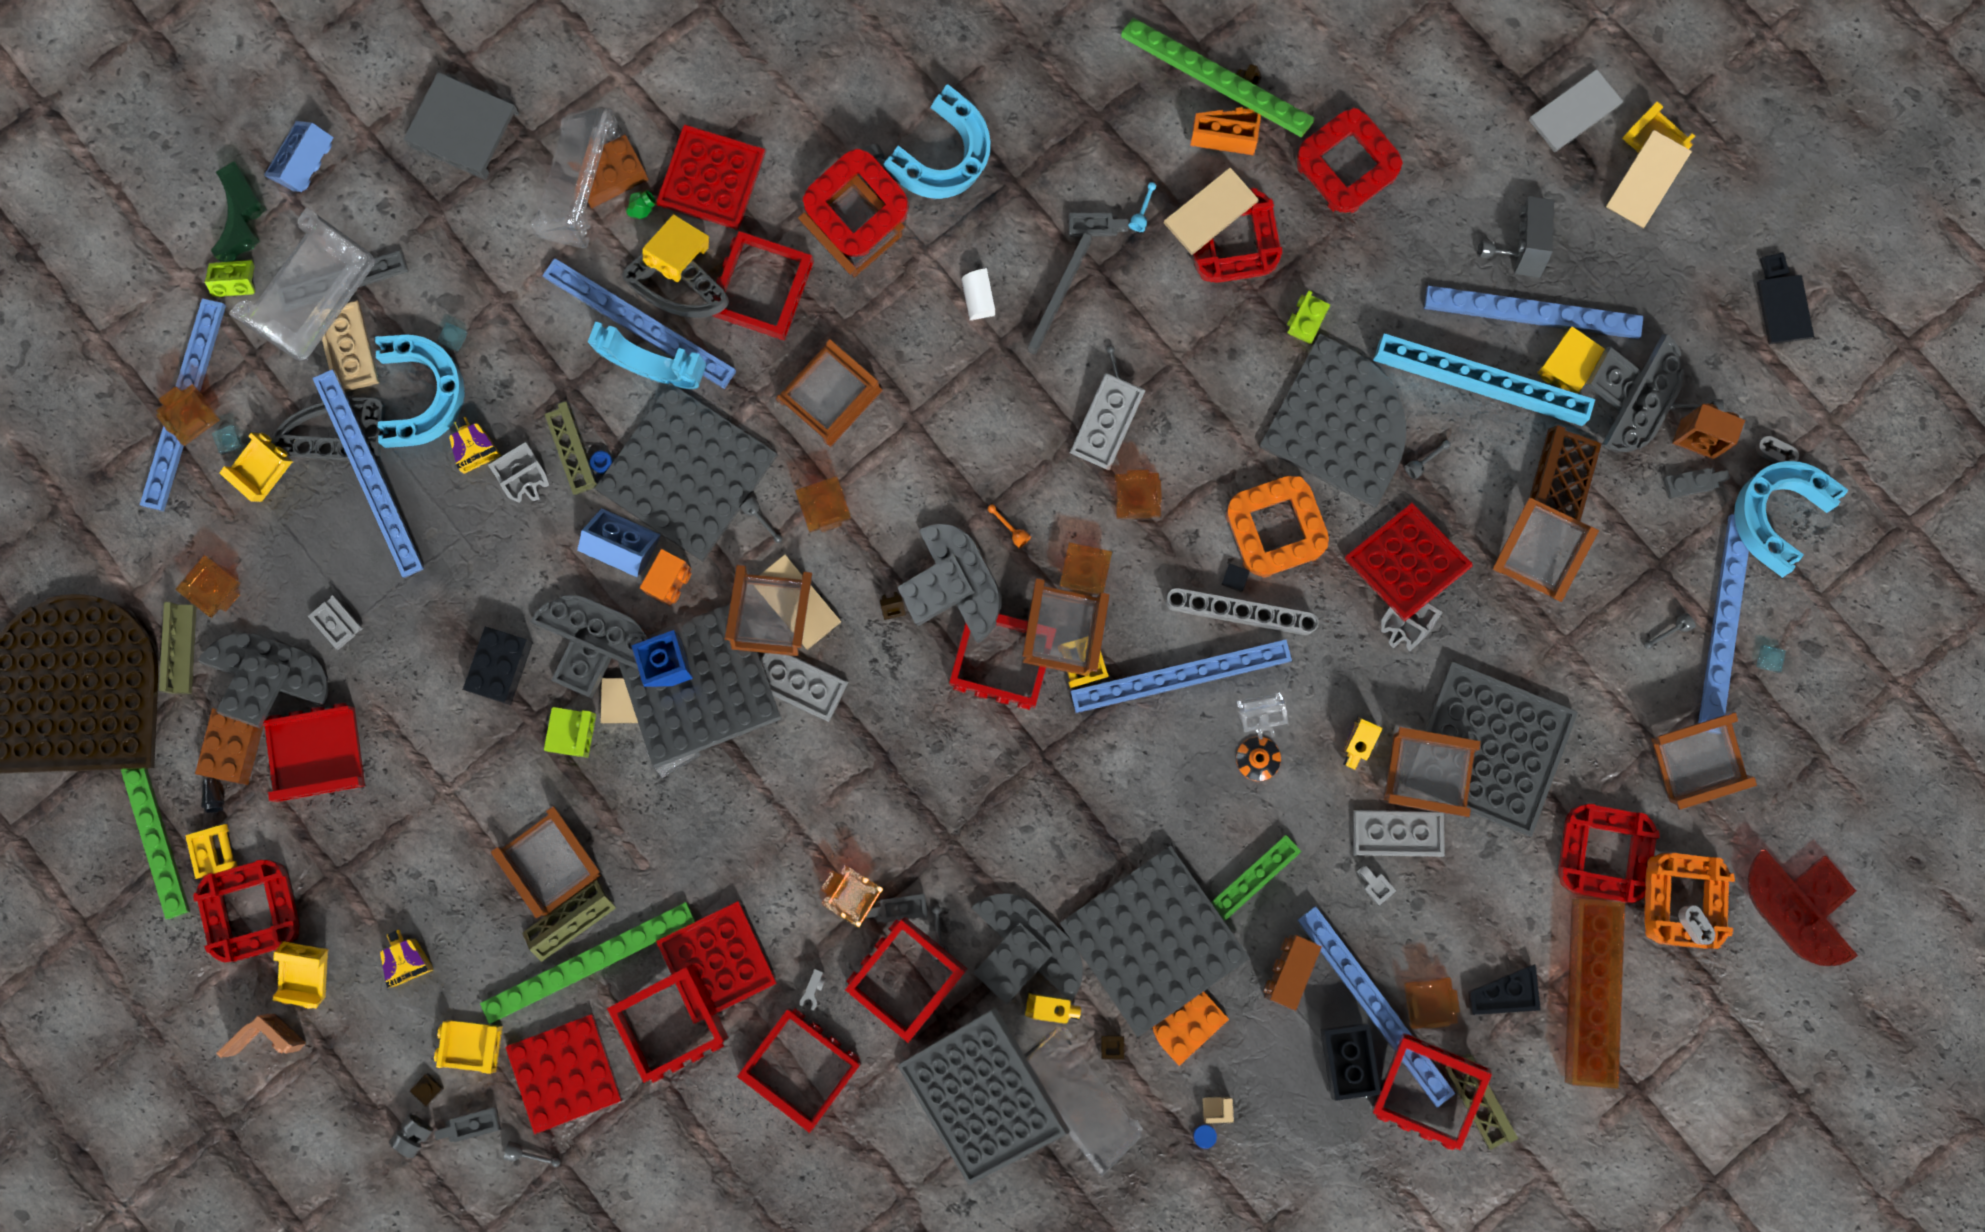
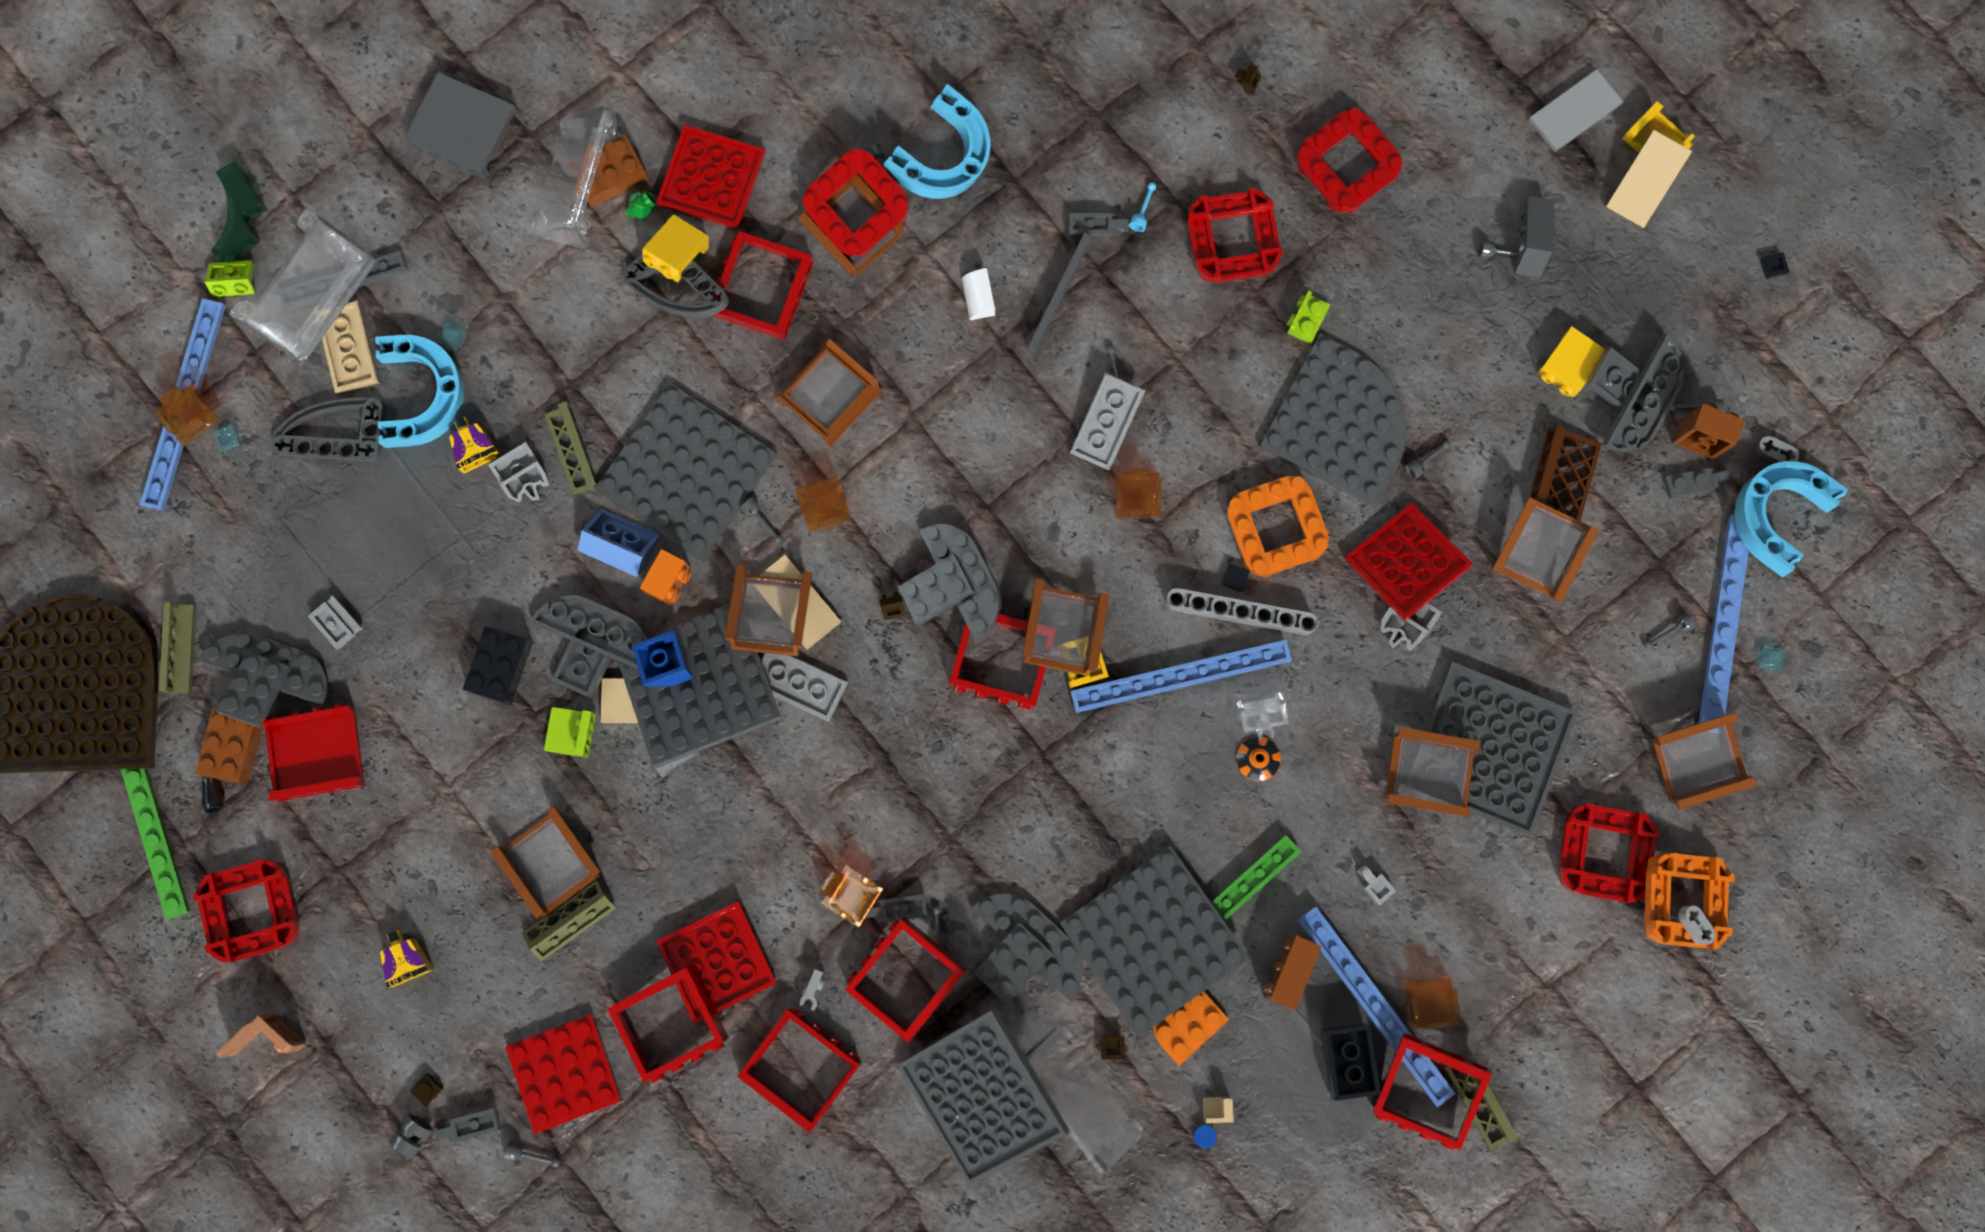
(204, 854): yellow plate -> none
(209, 587): clear orange panel -> none
(257, 467): yellow panel -> none
(299, 156): medium blue slope -> none
(301, 974): yellow panel -> none
(368, 473): medium blue plate -> none
(468, 1046): yellow panel -> none
(587, 963): bright green plate -> none
(601, 461): blue tile -> none
(634, 319): medium blue plate -> none
(682, 371): medium azure piece -> none
(1019, 537): orange hinge -> none
(1043, 1007): yellow torso -> none
(1085, 569): clear orange panel -> none
(1211, 211): tan tile -> none
(1217, 77): bright green plate -> none
(1227, 131): orange wedge -> none
(1363, 732): yellow torso -> none
(1398, 833): light grey tile -> none
(1484, 380): medium azure brick -> none
(1508, 994): black wing -> none
(1533, 312): medium blue plate -> none
(1595, 993): clear orange brick -> none
(1785, 309): black tile -> none
(1800, 907): clear red plate -> none

